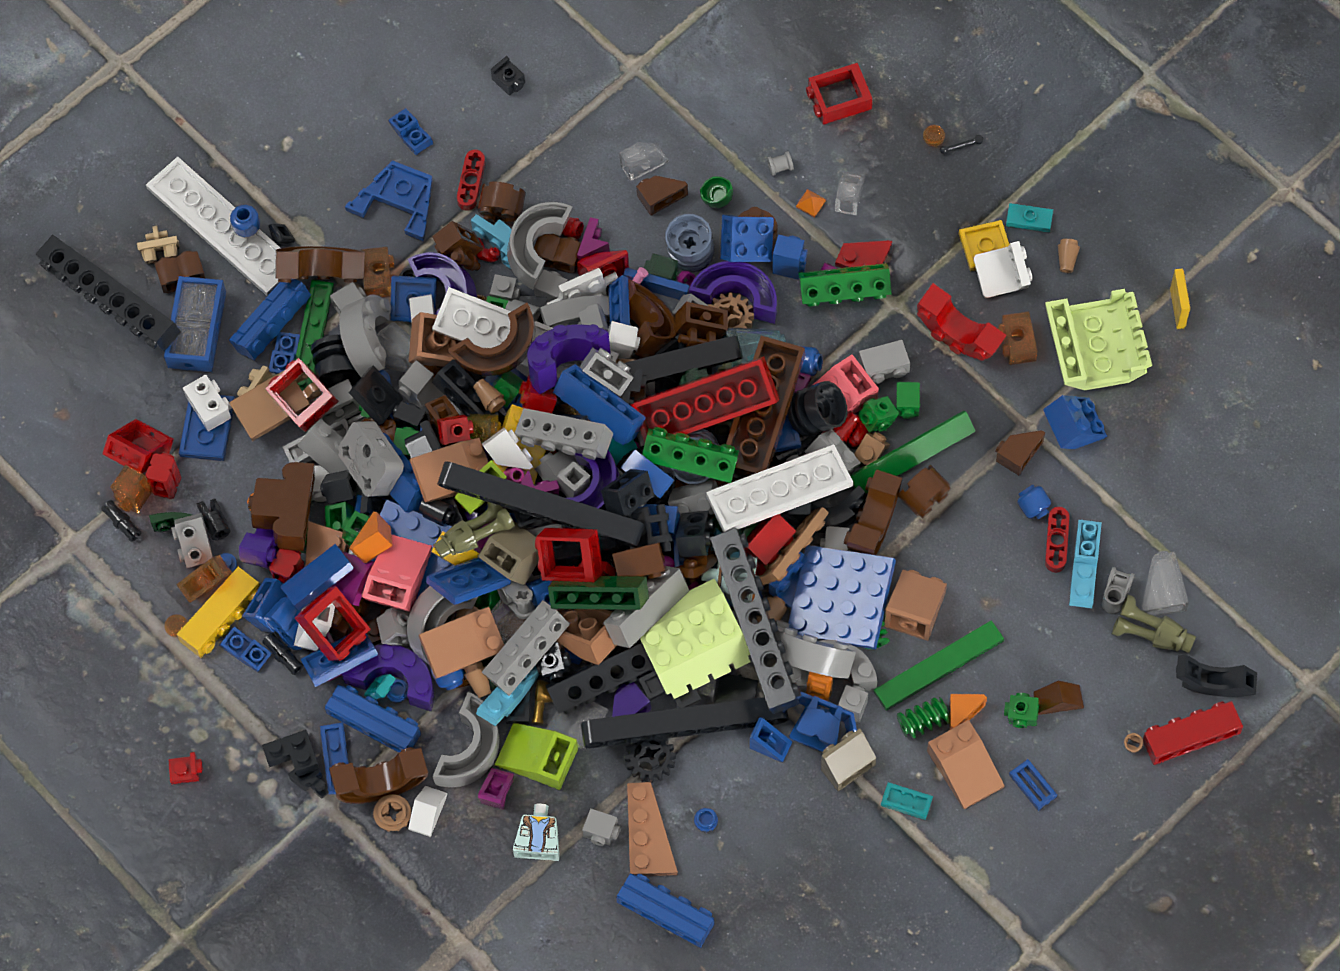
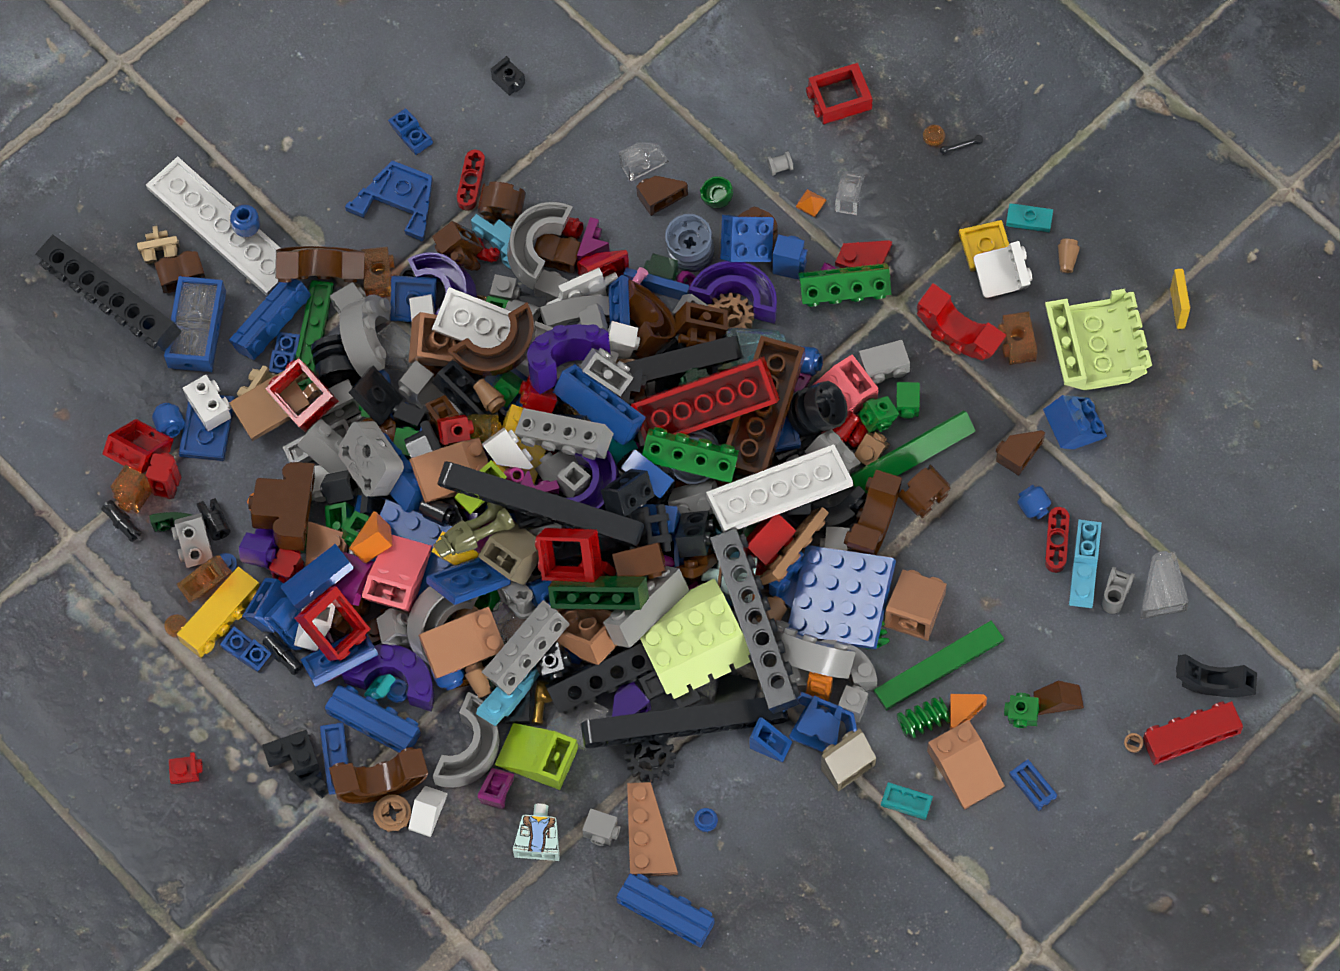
(168, 419): none -> blue head
(281, 234): black slope -> none
(1167, 632): olive piece -> none

